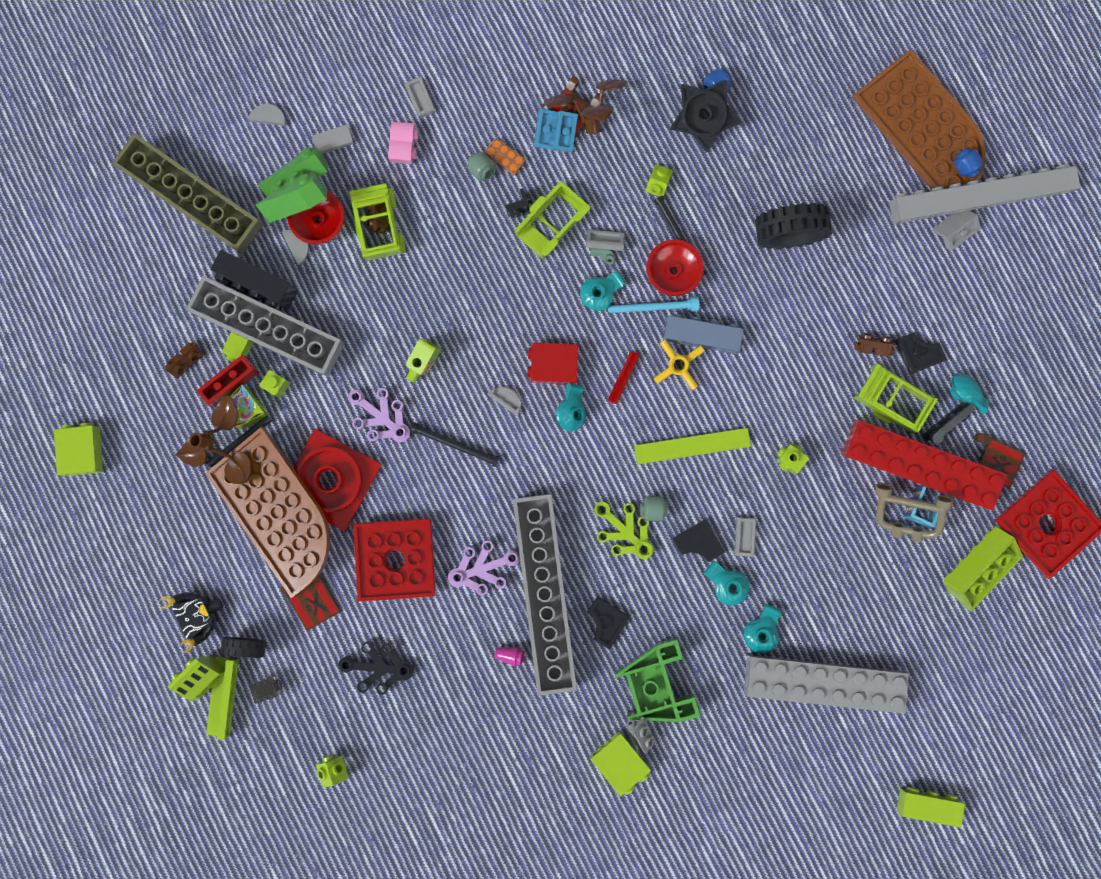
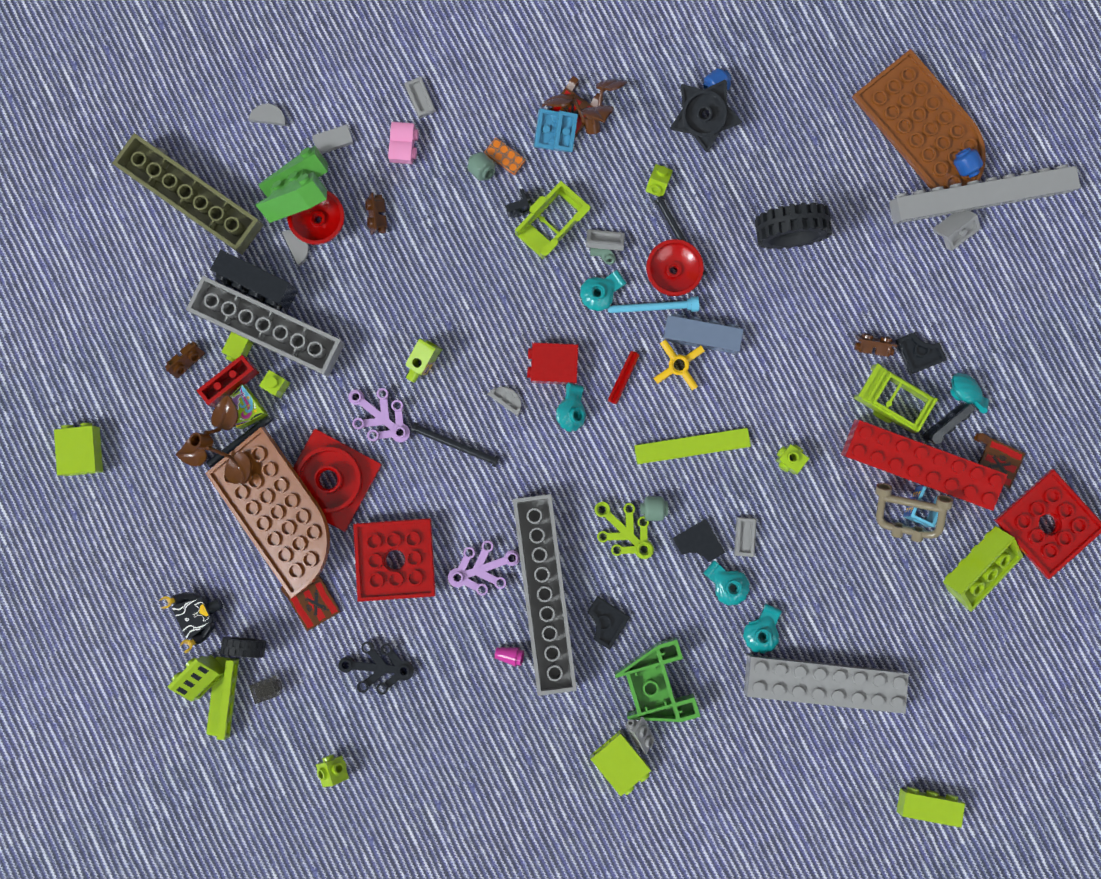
(372, 196): lime piece -> none

